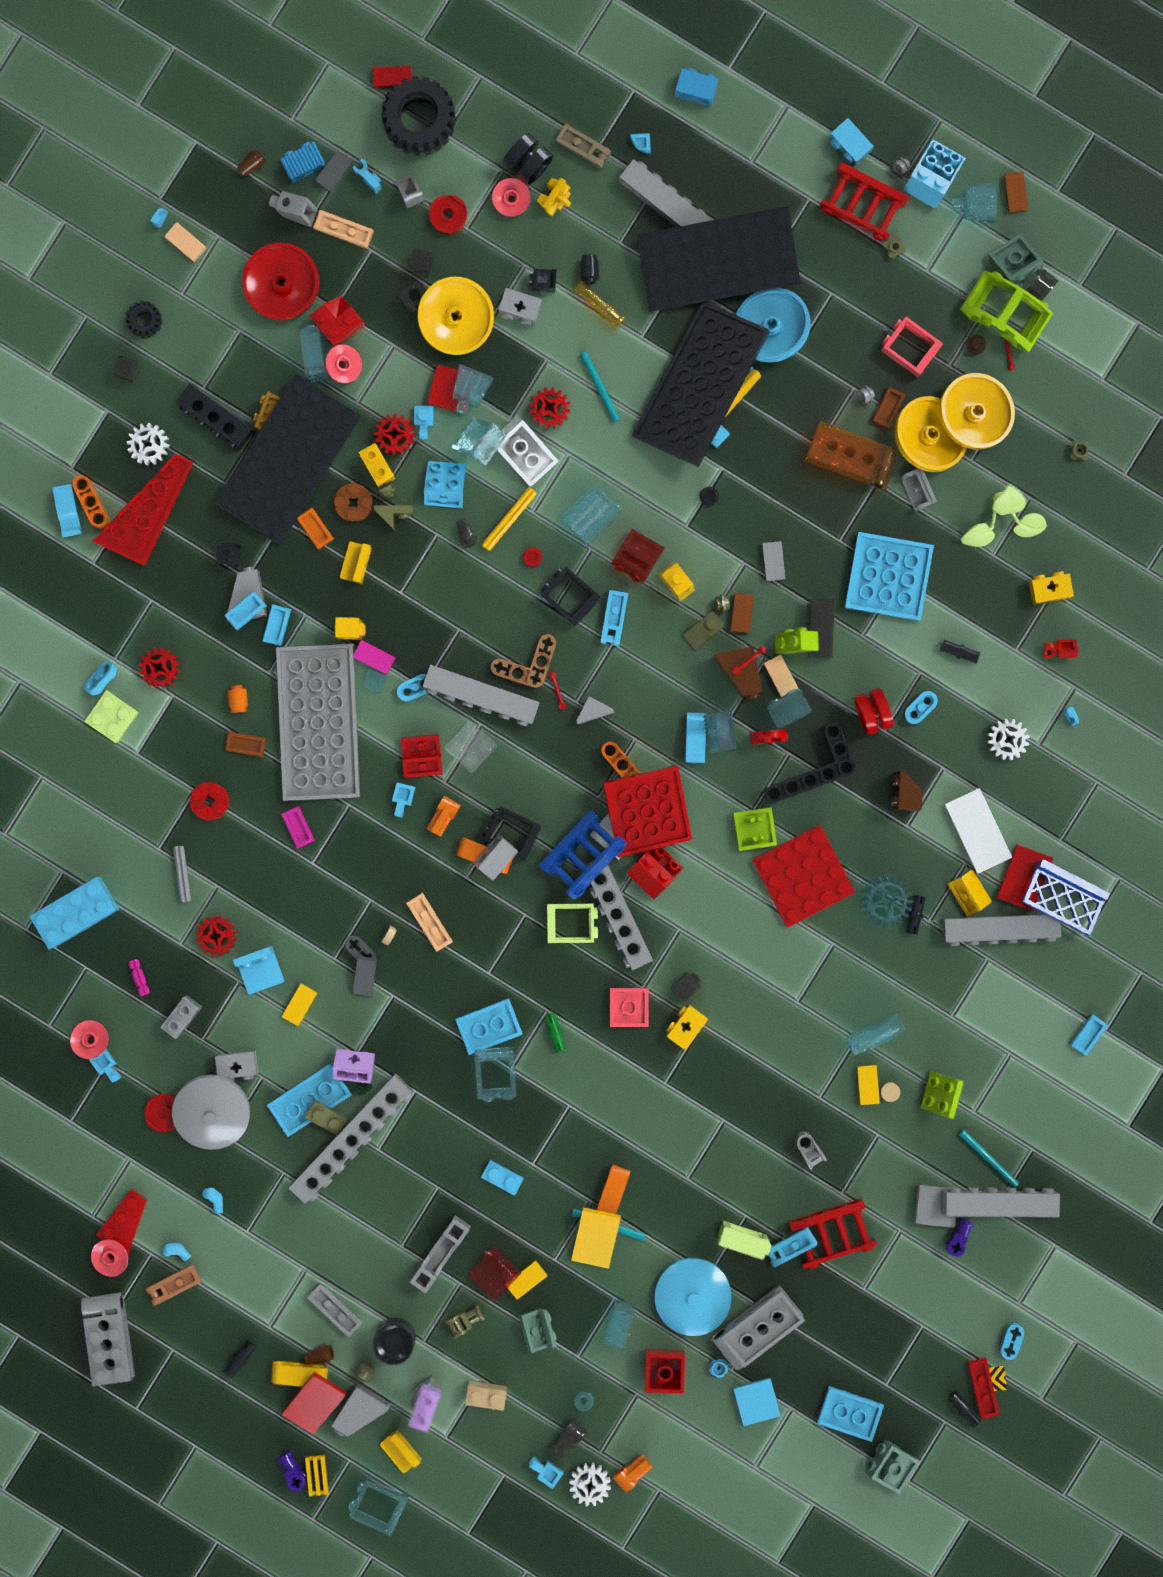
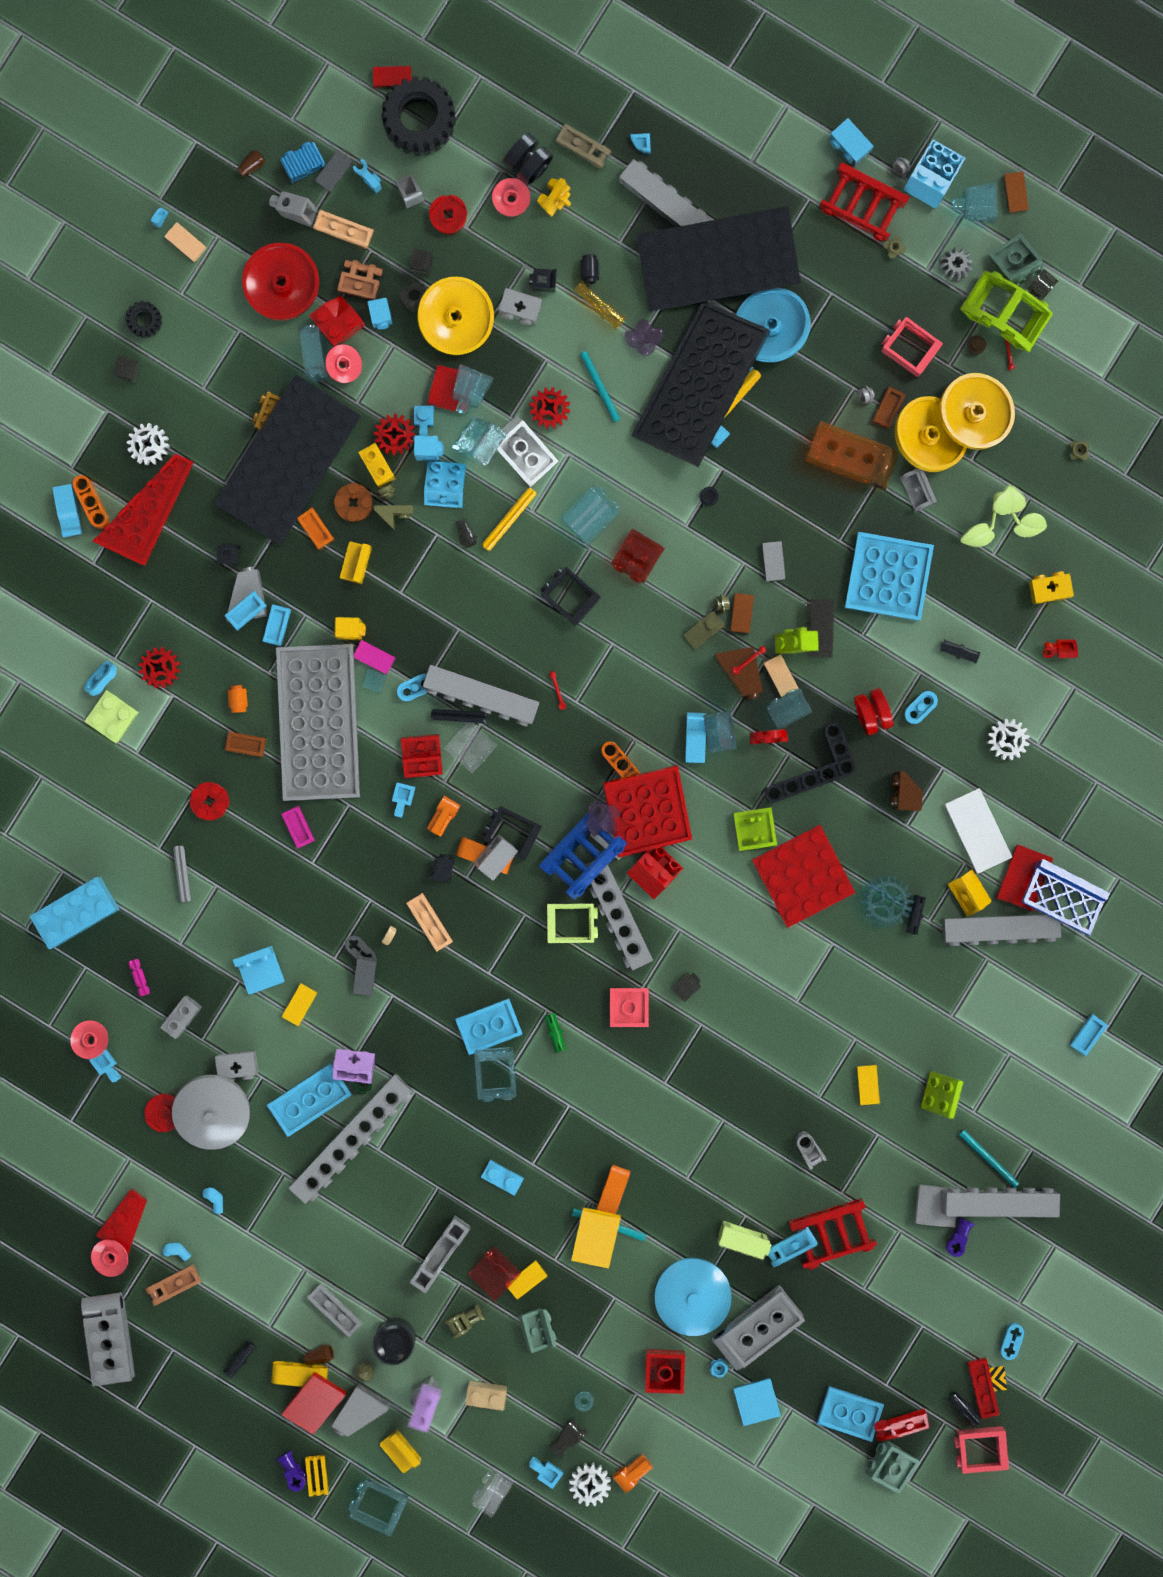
(192, 396): black brick -> none
(218, 945): red gear -> none
(325, 1117): olive plate -> none
(357, 285): none -> nougat plate
(380, 313): none -> medium azure brick
(427, 448): none -> medium azure brick
(442, 868): none -> black window
(459, 716): none -> black axle
(492, 1492): none -> clear brick
(528, 672): medium nougat beam -> none
(532, 557): red tile -> none
(593, 710): light grey slope -> none
(604, 820): none -> clear purple plate
(614, 617): medium azure plate -> none
(618, 1324): clear light blue window -> none
(644, 335): none -> clear purple plate
(677, 581): yellow torso -> none
(684, 1038): yellow brick -> none
(696, 86): dark azure brick -> none
(875, 1034): clear light blue slope -> none
(890, 1092): tan tile -> none
(901, 1425): none -> red hinge
(960, 258): none -> light grey gear
(1001, 1444): none -> coral window
(1071, 716): medium azure tile -> none

